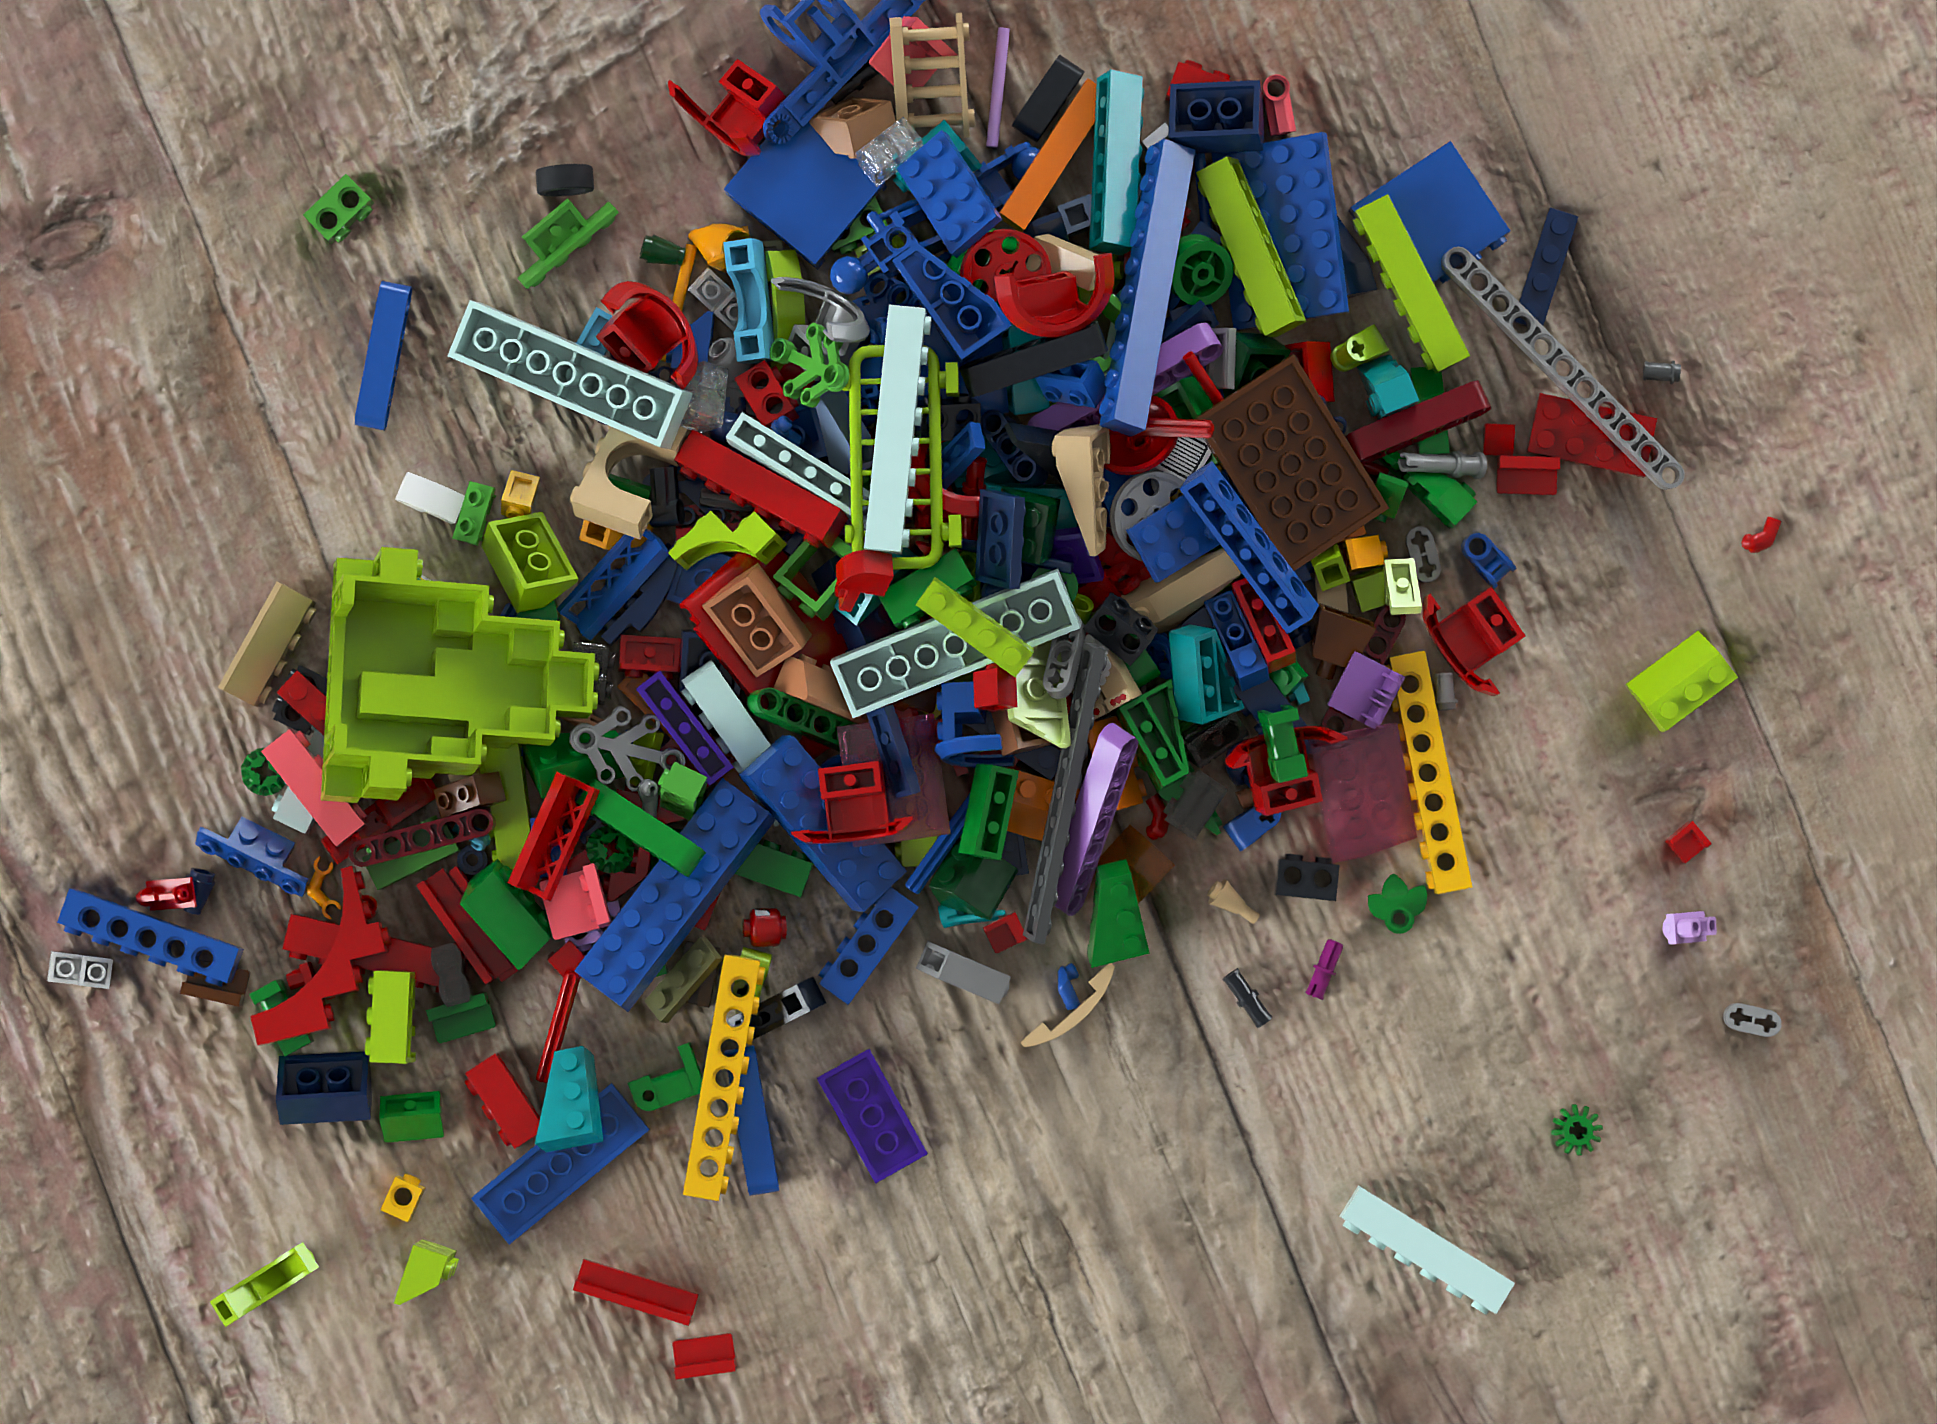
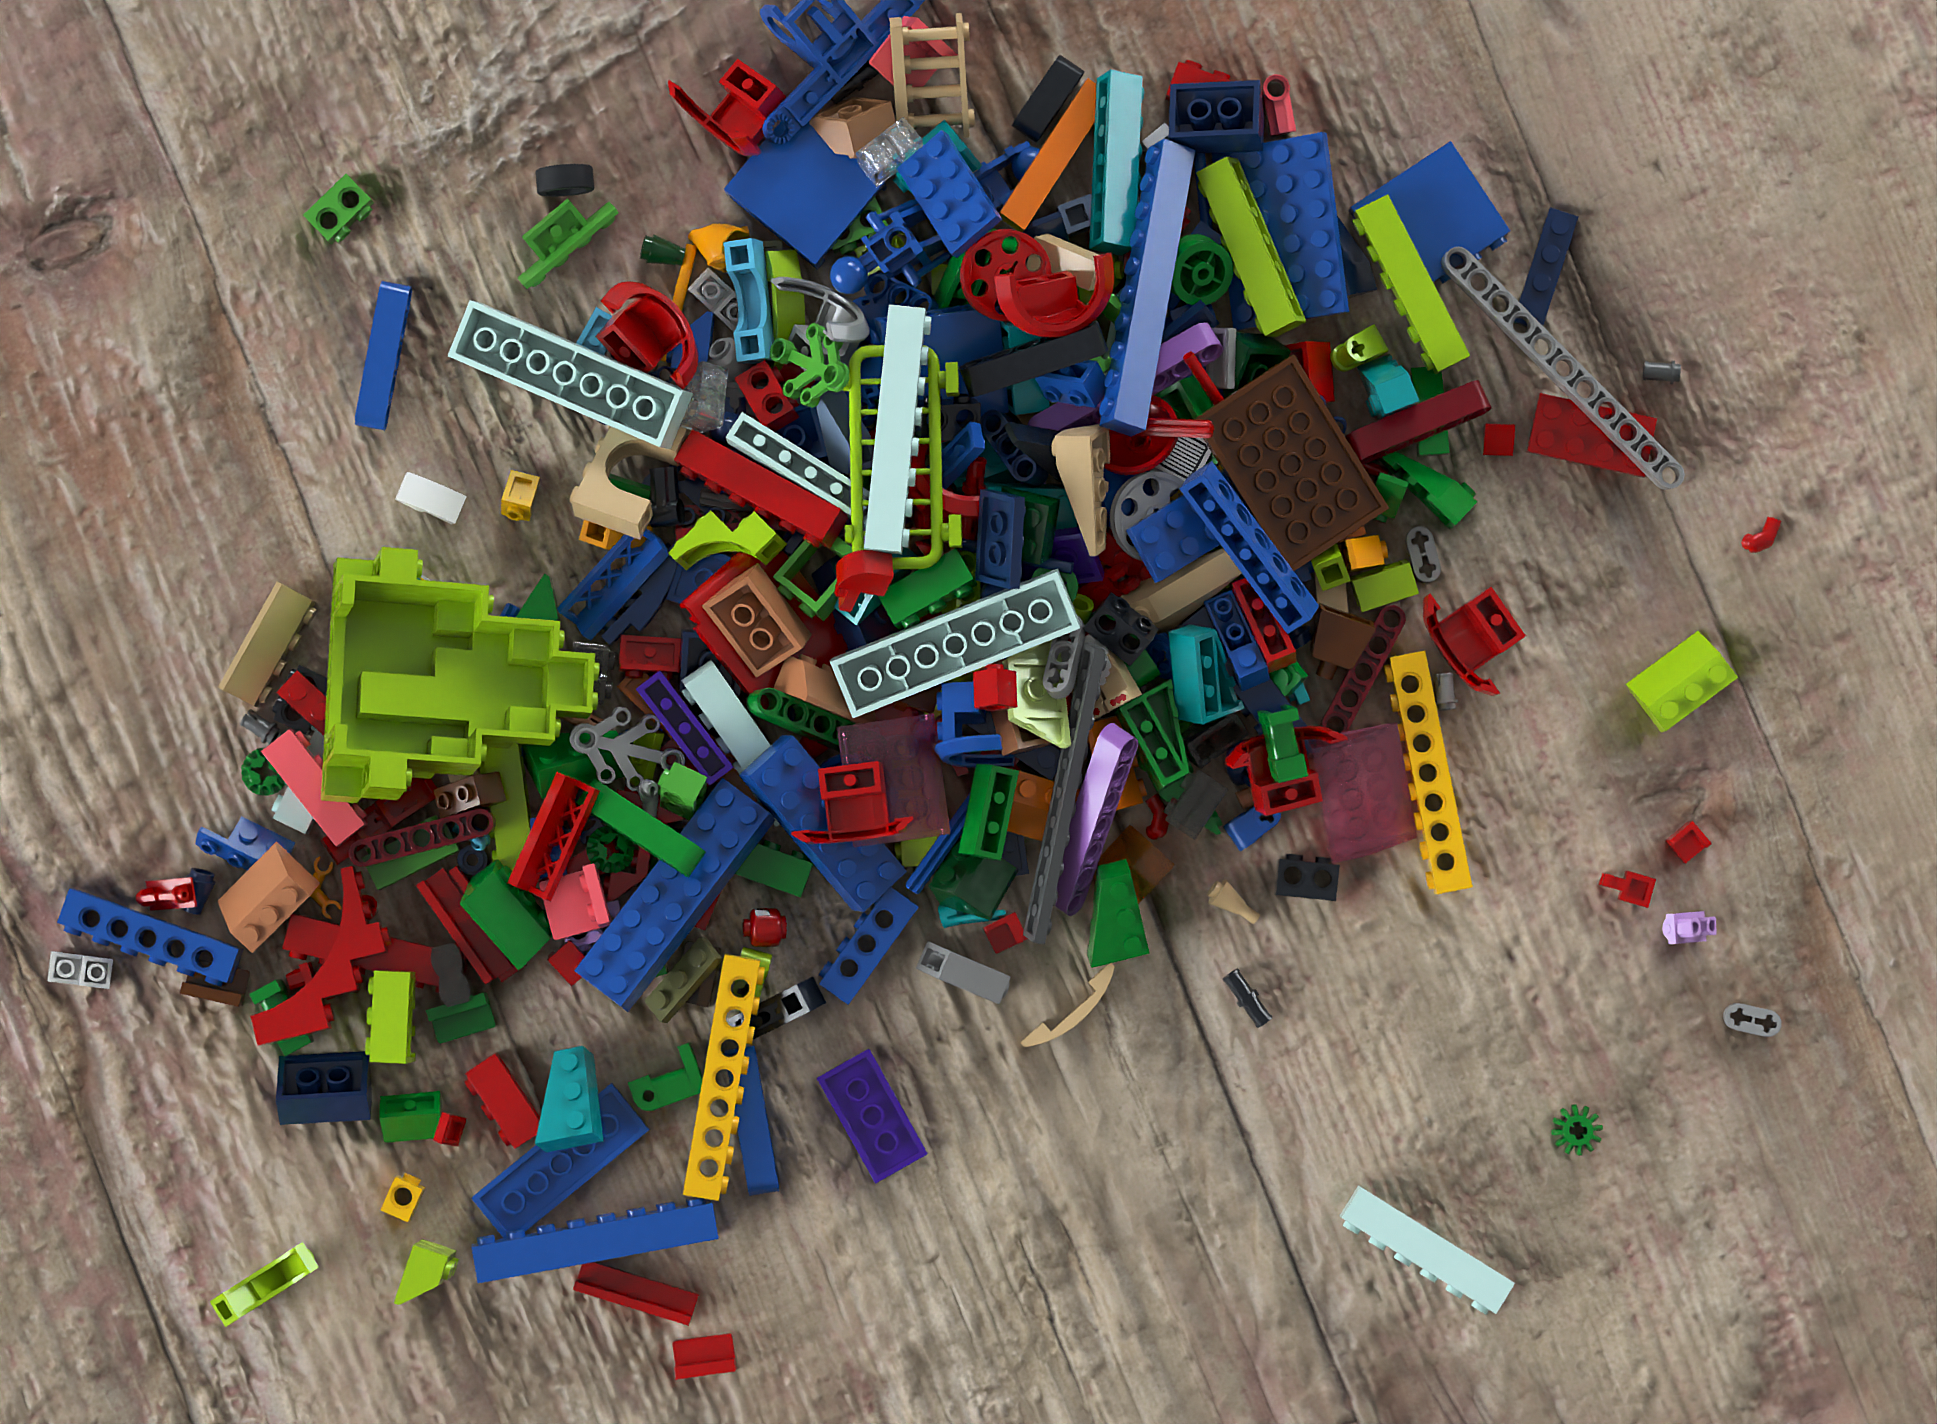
(260, 727): none -> dark grey pin
(266, 896): none -> nougat slope
(449, 1129): none -> red tile
(473, 512): bright green hinge -> none
(528, 560): lime slope -> none
(558, 1023): red axle -> none
(594, 1241): none -> blue brick
(783, 427): blue arm -> none
(893, 752): dark blue plate -> none
(958, 309): blue wedge -> none
(975, 627): lime brick -> none
(997, 87): lavender bar -> none
(1065, 988): blue arm -> none
(1324, 969): magenta axle -> none
(1366, 690): medium lavender hinge -> none
(1398, 899): green plate -> none
(1401, 586): yellowish green slope -> none
(1454, 464): light grey pin -> none
(1488, 560): blue piece -> none
(1527, 475): red panel -> none
(1633, 887): none -> red plate

